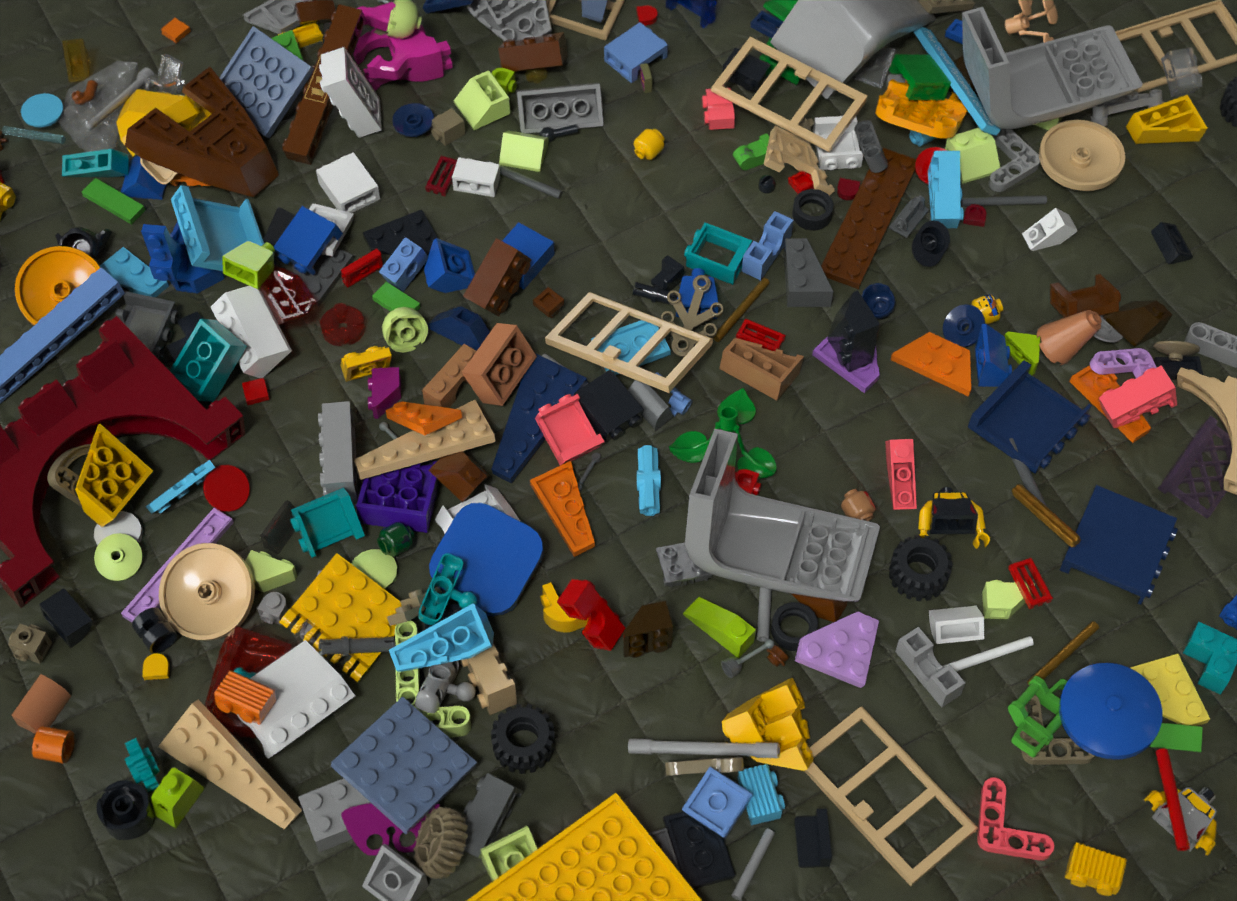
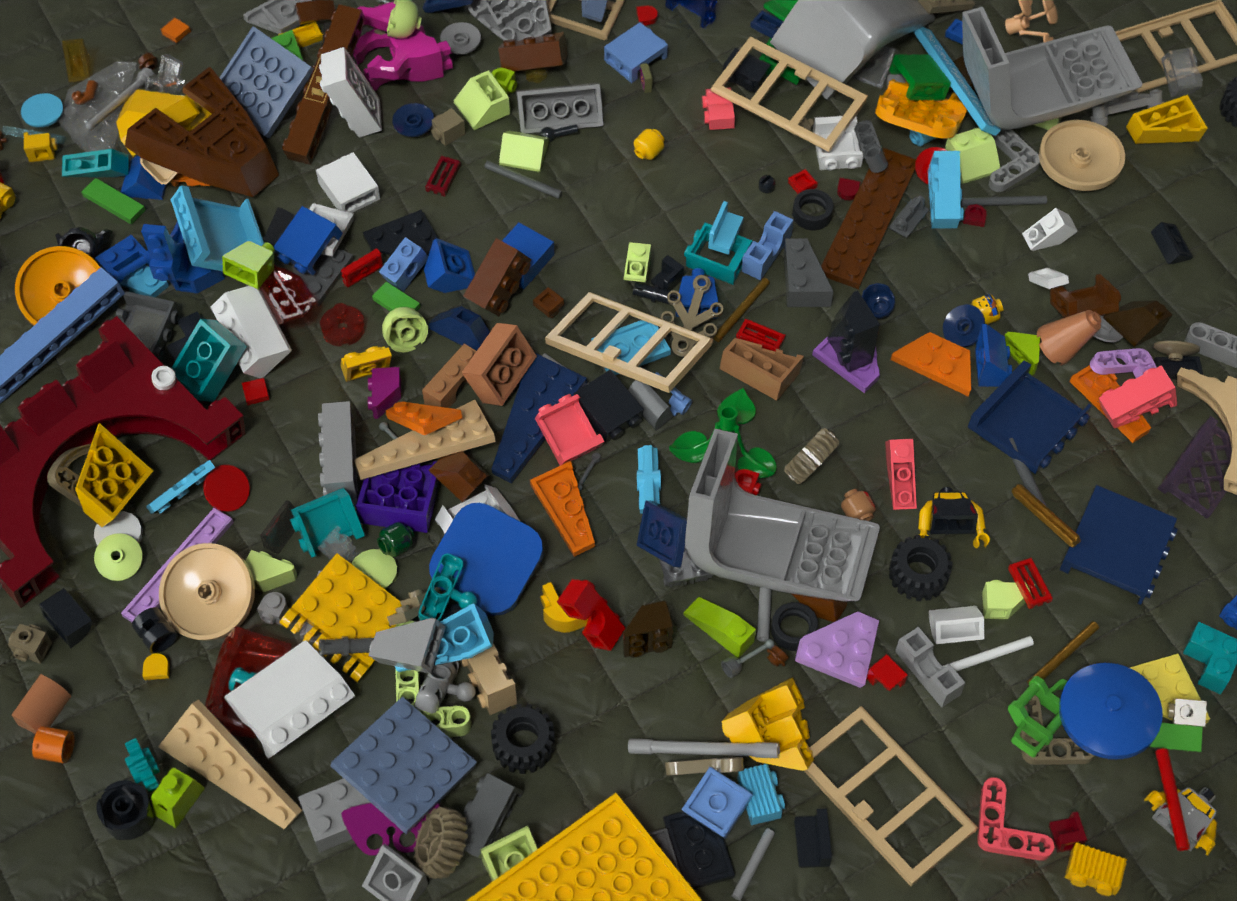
(39, 147): none -> yellow brick
(121, 255): none -> blue plate
(148, 61): none -> reddish brown plate
(163, 378): none -> white tile
(244, 697): orange brick -> none
(339, 544): none -> clear brick
(409, 645): none -> light grey slope
(461, 37): none -> light grey dish
(476, 177): white brick -> none
(637, 262): none -> yellowish green slope
(662, 533): none -> dark blue tile
(724, 230): none -> medium azure panel
(752, 154): bright green leg -> none
(791, 149): tan wing -> none
(811, 456): none -> dark tan gear
(887, 673): none -> red panel
(930, 243): black piece -> none
(1048, 278): none -> white tile
(1067, 832): none -> dark red panel
(1187, 712): none -> brick

